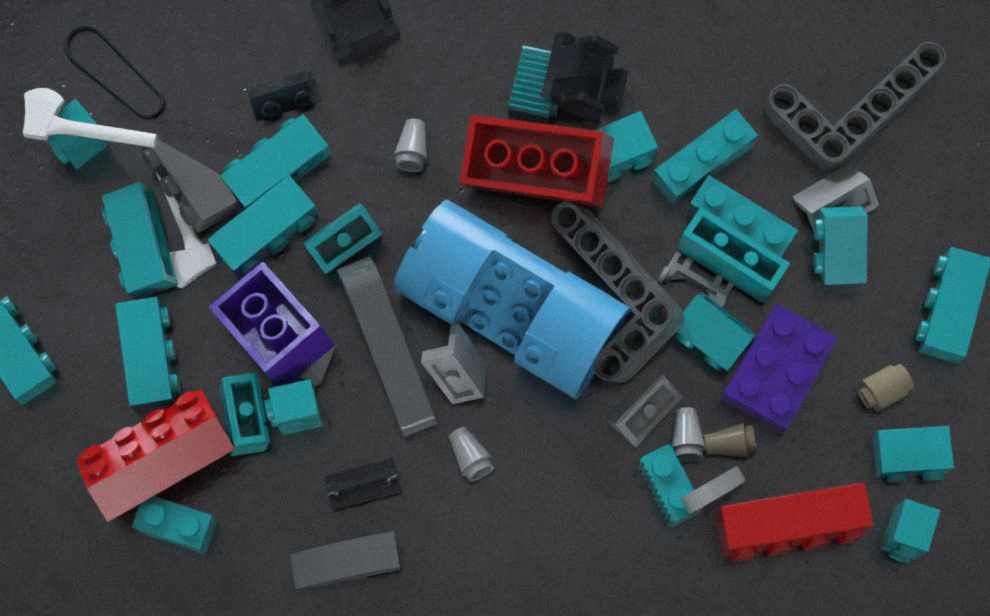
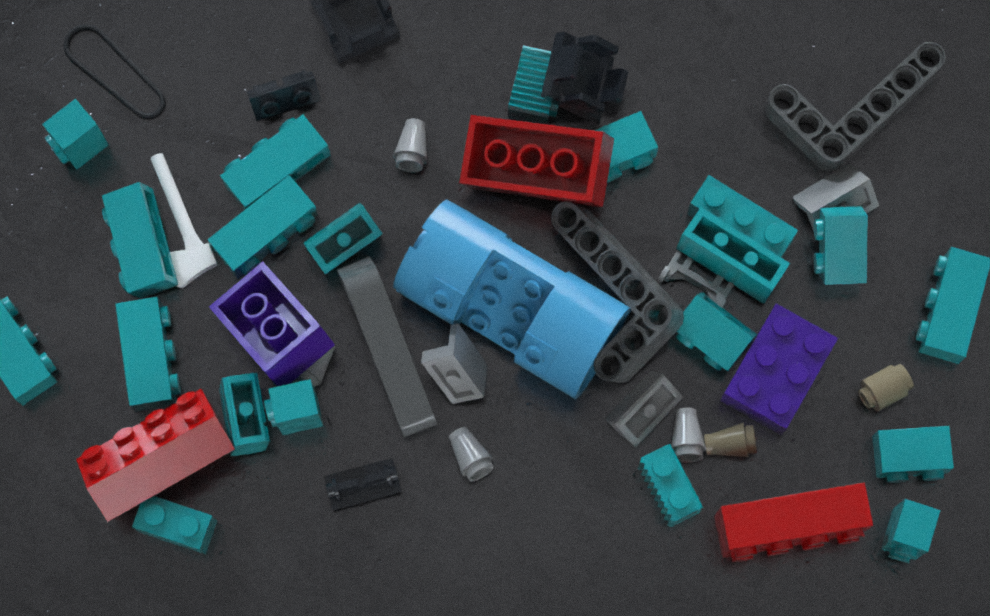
(42, 121): white piece -> none
(196, 188): dark grey slope -> none
(345, 560): dark grey slope -> none
(704, 157): teal brick -> none
(713, 490): light grey beam -> none

